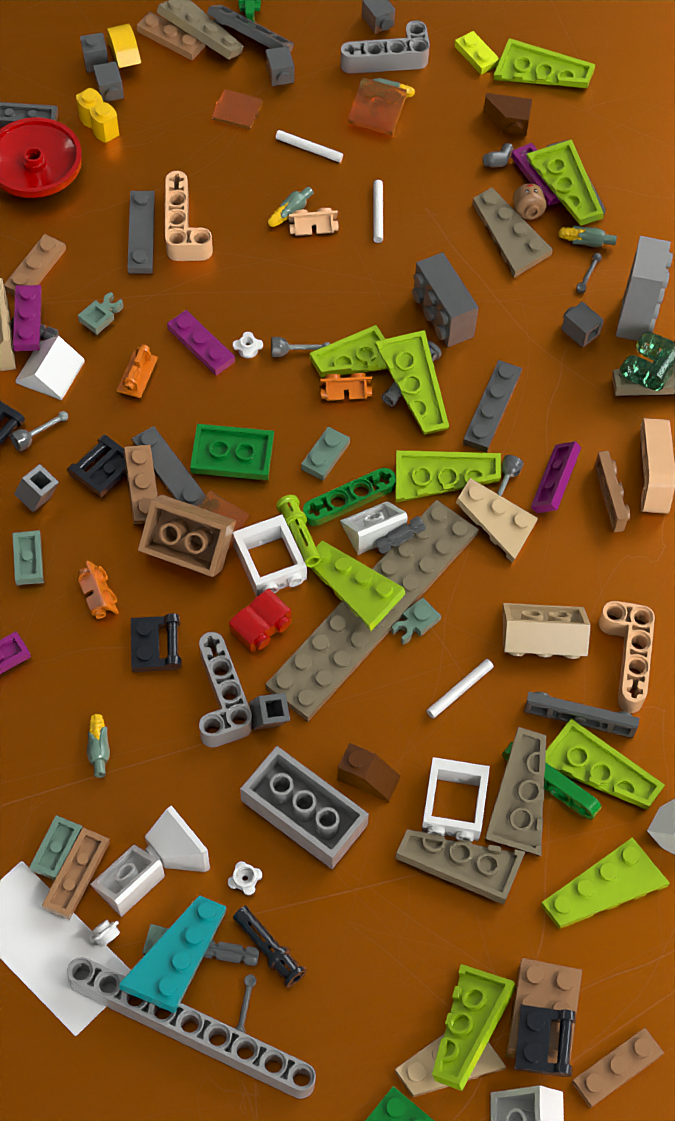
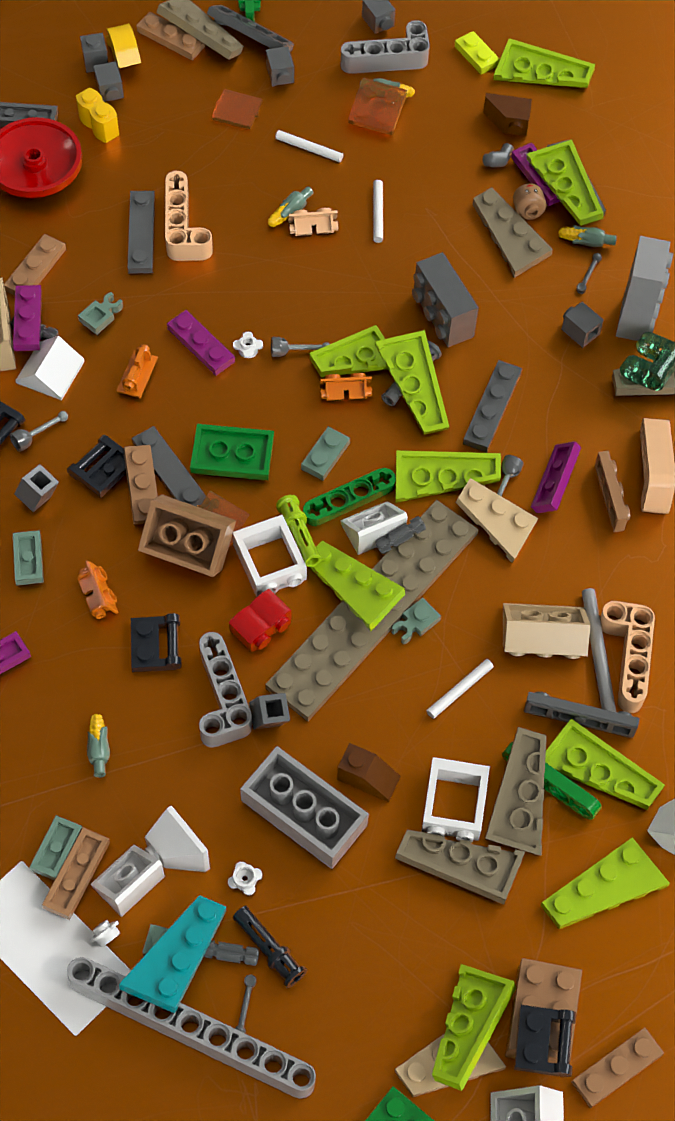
(598, 651): none -> light grey piece

